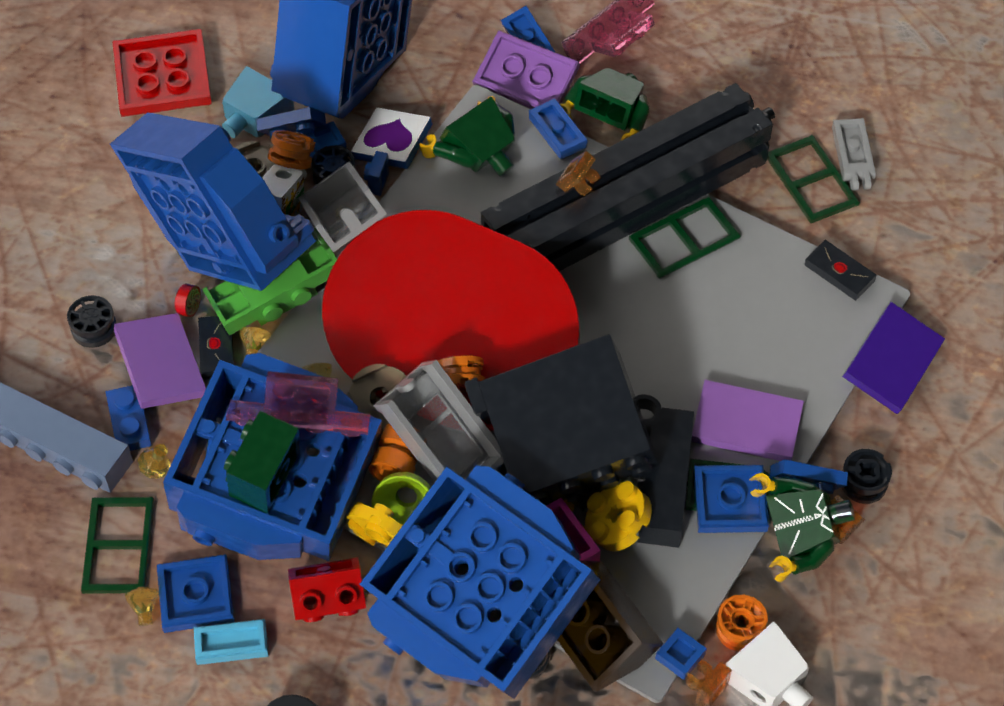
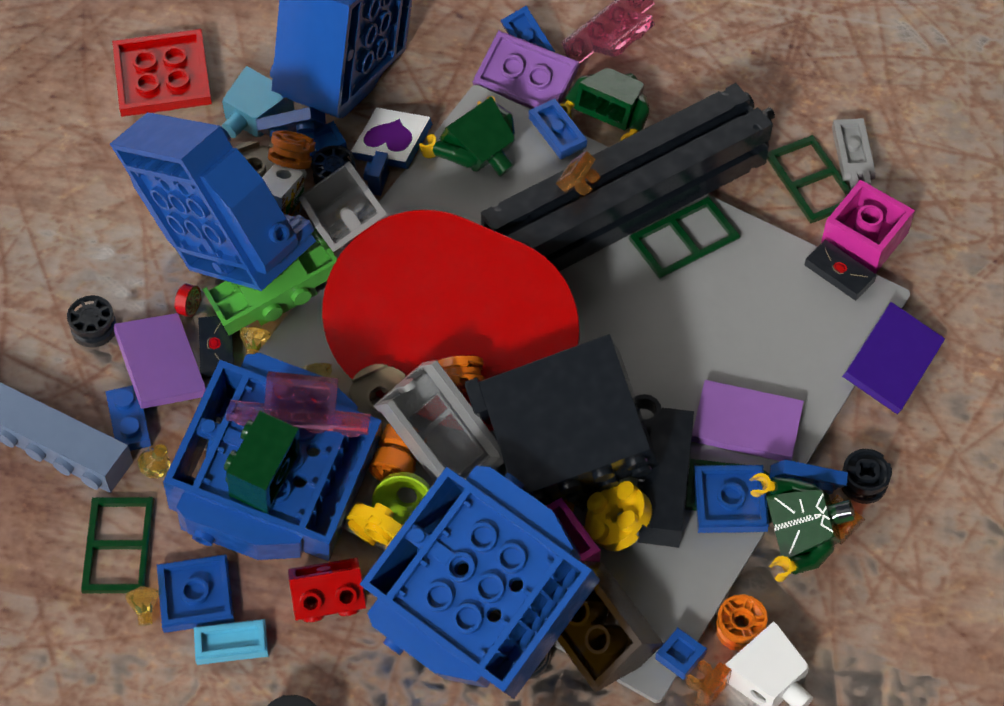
(868, 225): none -> dark pink brick

